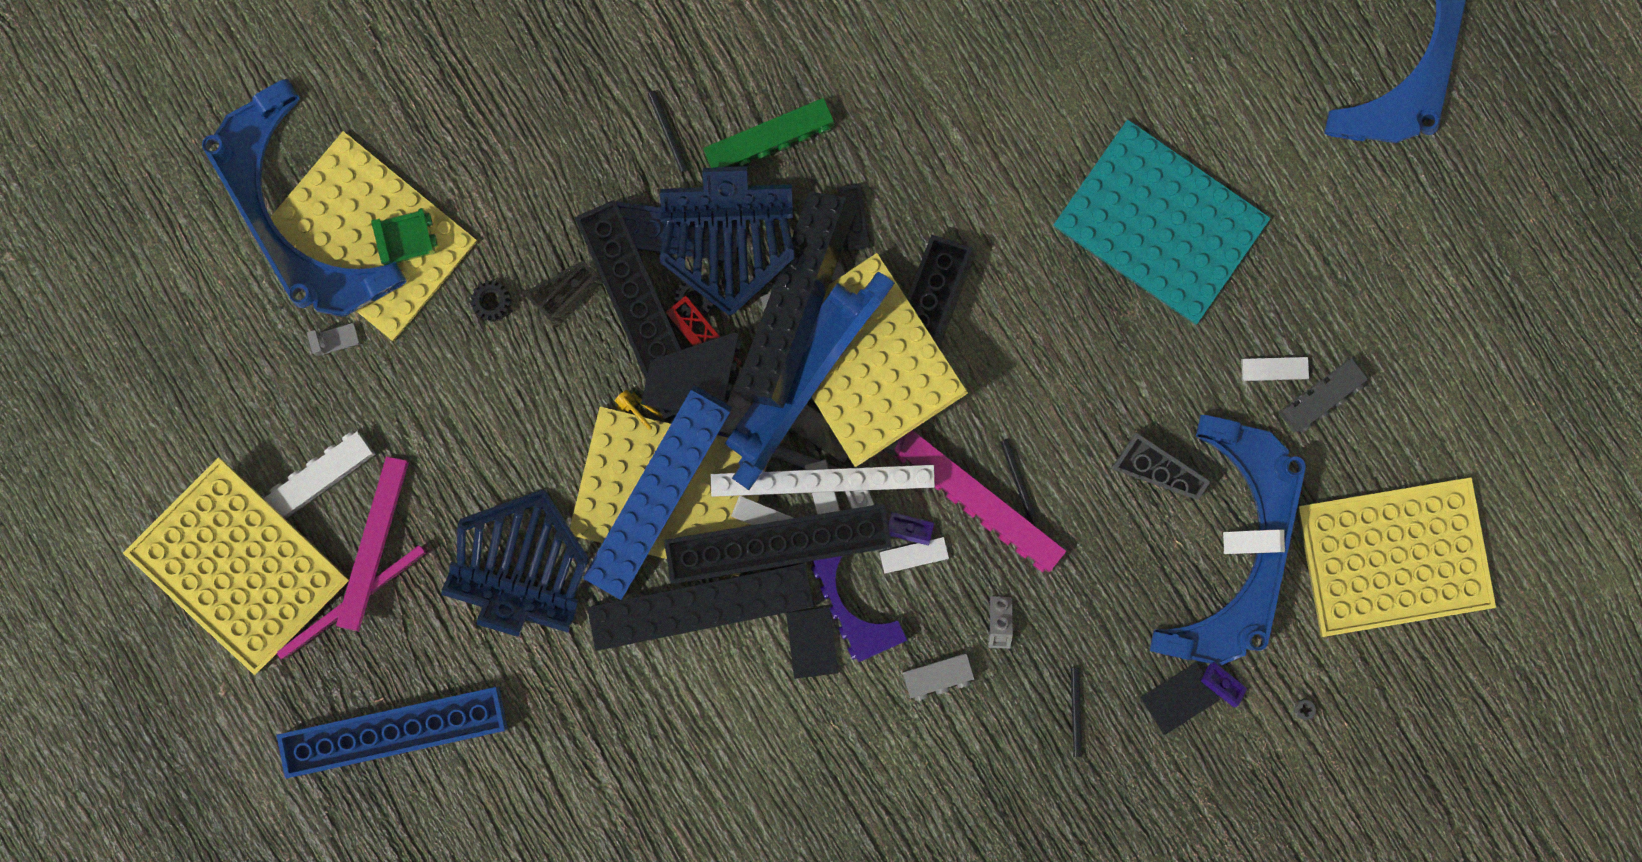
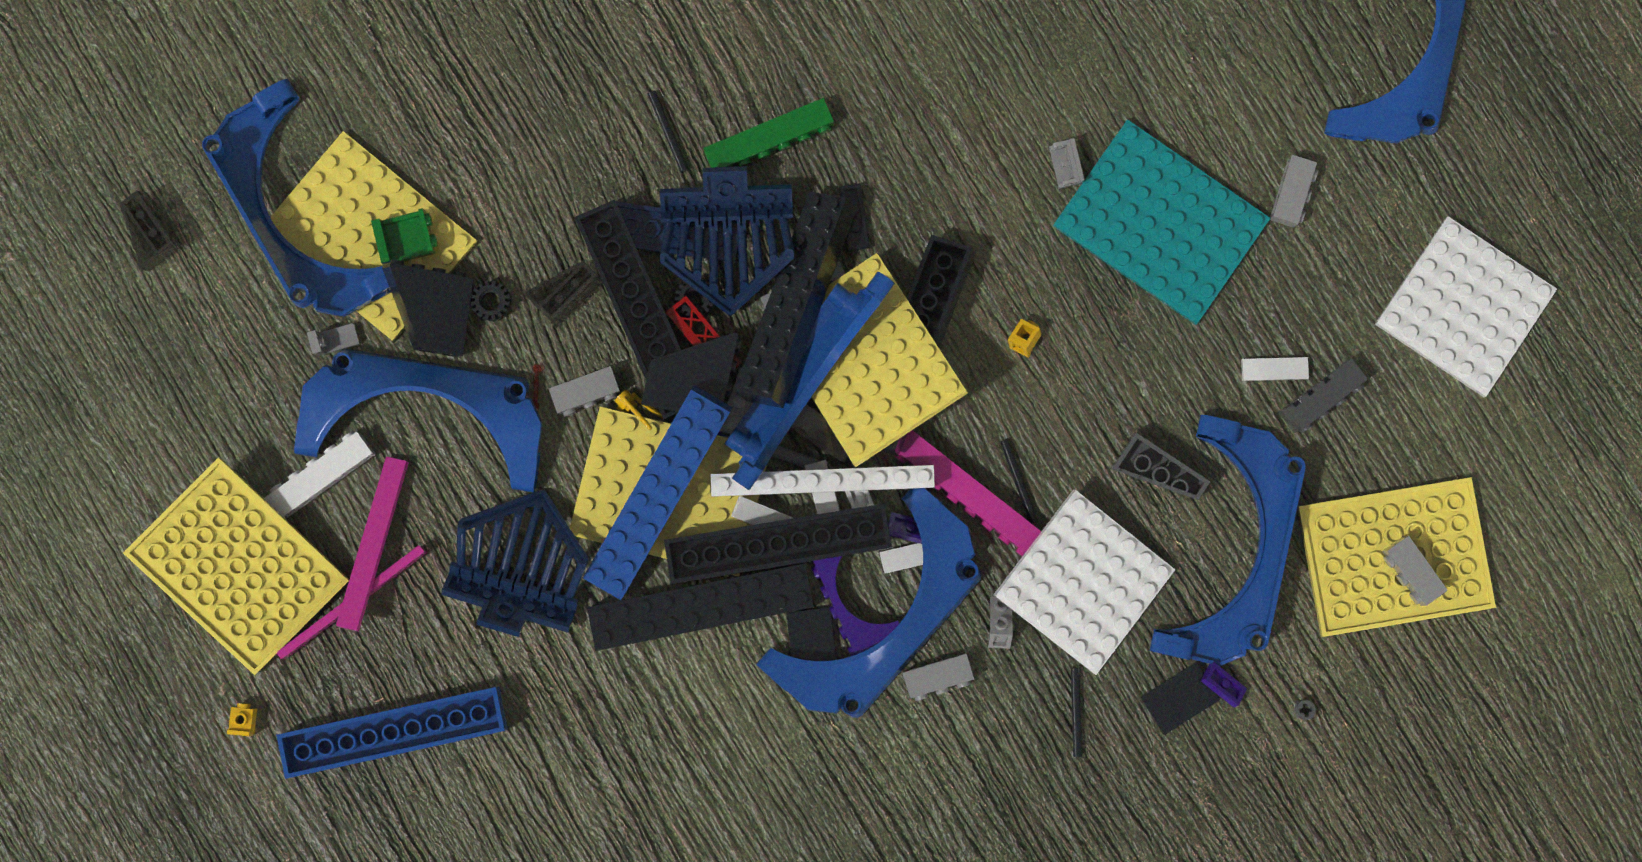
(149, 230): none -> clear smoke wedge
(247, 728): none -> yellow brick
(431, 306): none -> black slope
(485, 394): none -> blue panel
(537, 369): none -> clear red hinge
(585, 391): none -> light grey brick
(863, 677): none -> blue panel
(1024, 329): none -> yellow brick
(1066, 163): none -> light grey hinge
(1084, 582): none -> white plate
(1254, 542): white tile -> none
(1294, 191): none -> light grey brick
(1414, 571): none -> light grey brick
(1466, 306): none -> white plate

